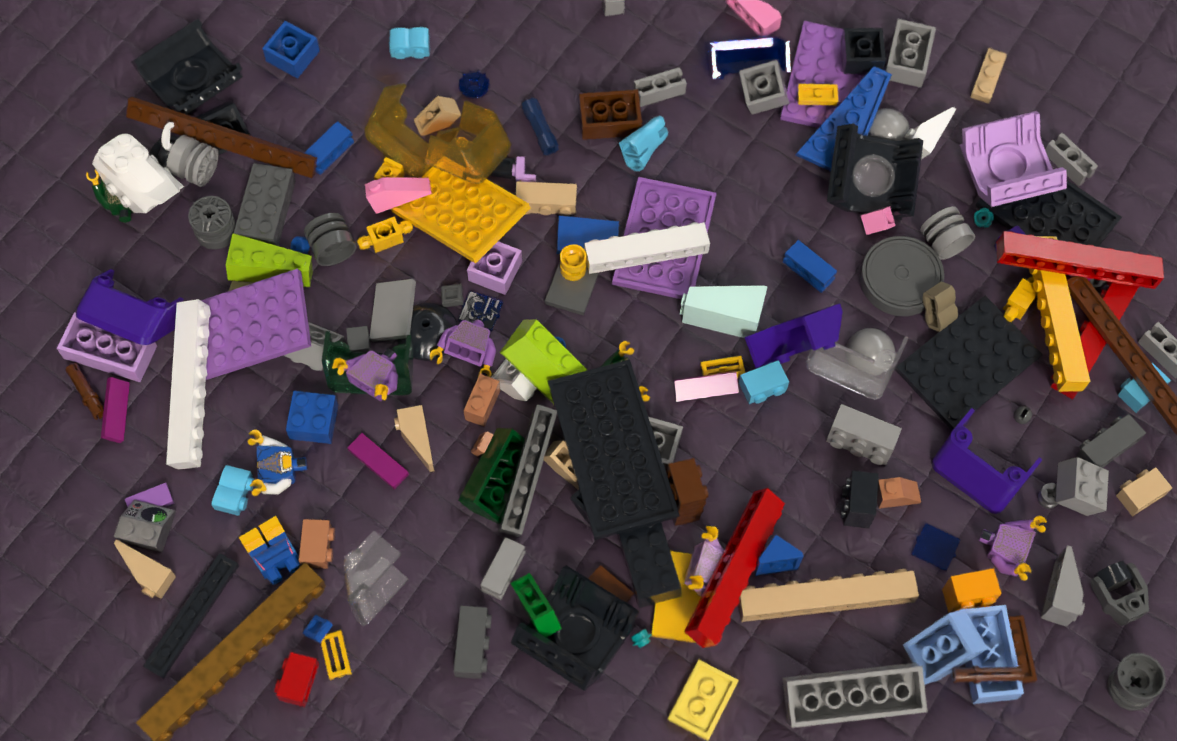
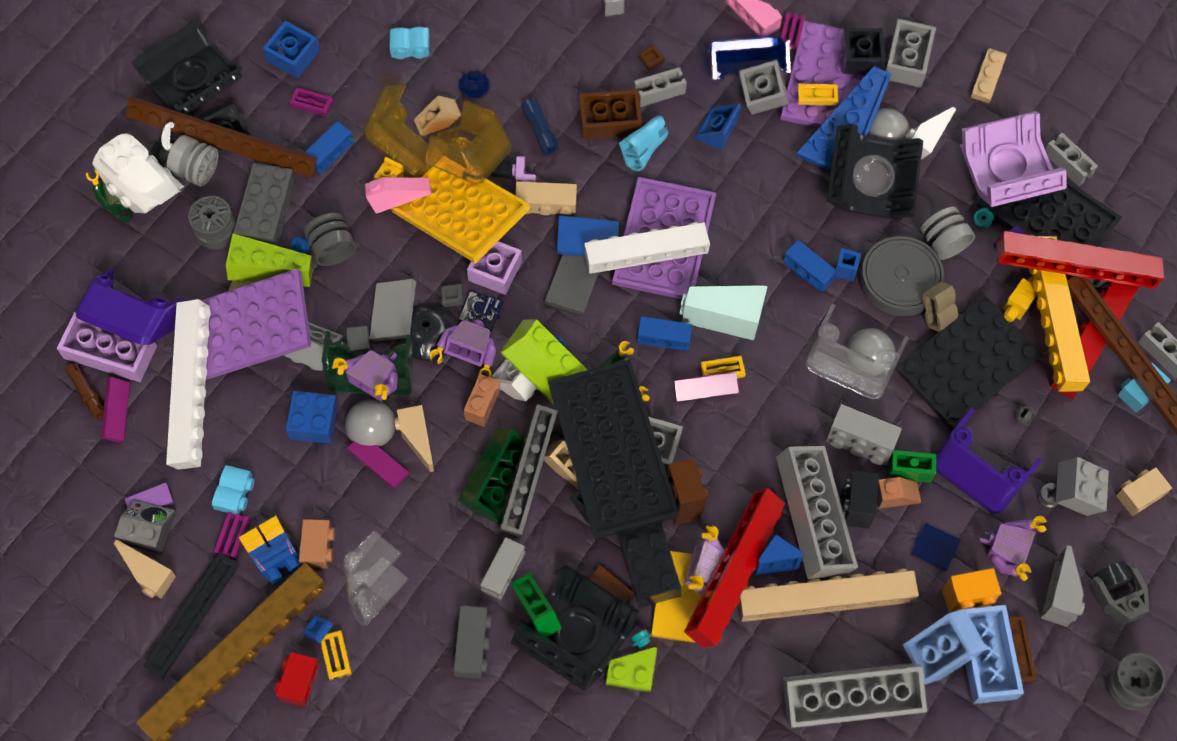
(230, 516): none -> magenta tile
(274, 465): torso -> none
(309, 104): none -> magenta tile
(370, 423): none -> light grey piece
(383, 227): yellow piece -> none
(481, 443): nougat tile -> none
(573, 262): yellow wheel -> none
(633, 670): none -> lime wing
(651, 57): none -> reddish brown tile
(664, 333): none -> blue piece
(703, 700): light yellow tile -> none
(719, 125): none -> blue slope
(764, 382): medium azure brick -> none
(795, 18): none -> magenta tile
(796, 336): dark purple windscreen -> none
(816, 512): none -> light grey brick
(847, 264): none -> blue brick
(878, 220): bright pink brick -> none
(912, 466): none -> green brick
(1003, 674): reddish brown pin -> none
(1111, 442): dark grey brick -> none

